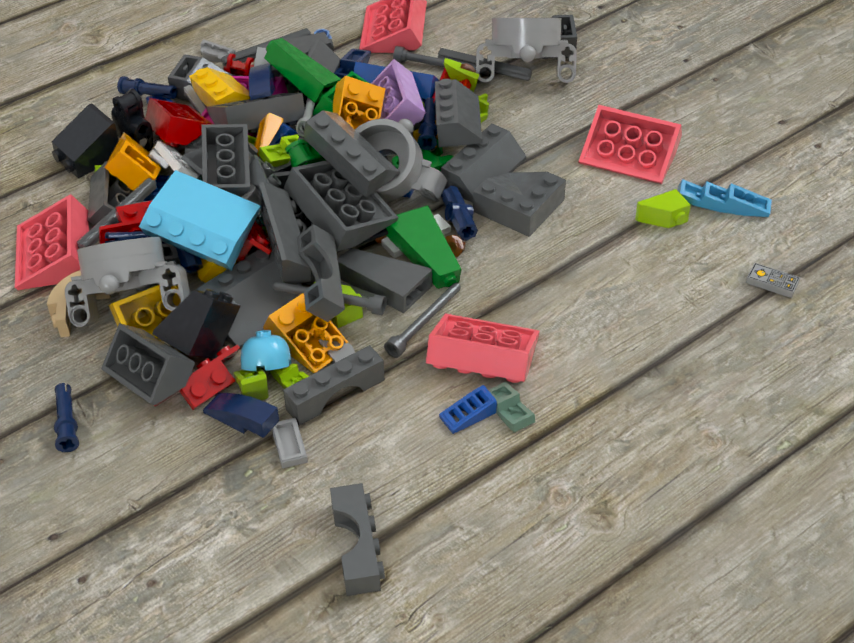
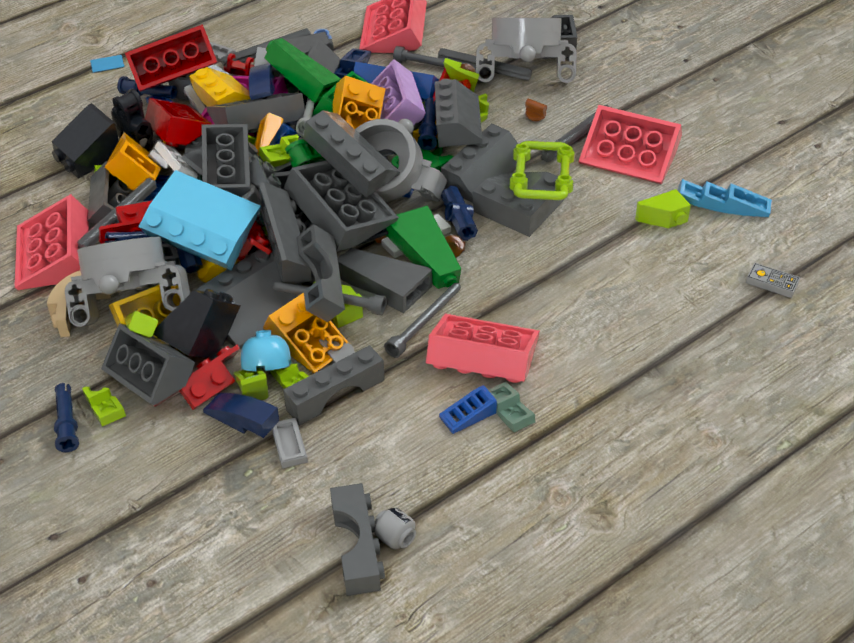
(104, 405): none -> lime slope
(107, 63): none -> dark azure sticker
(141, 323): none -> lime slope
(171, 58): none -> red slope
(395, 528): none -> light grey head
(534, 110): none -> dark orange plate
(563, 184): none -> lime bar
(570, 137): none -> dark grey axle

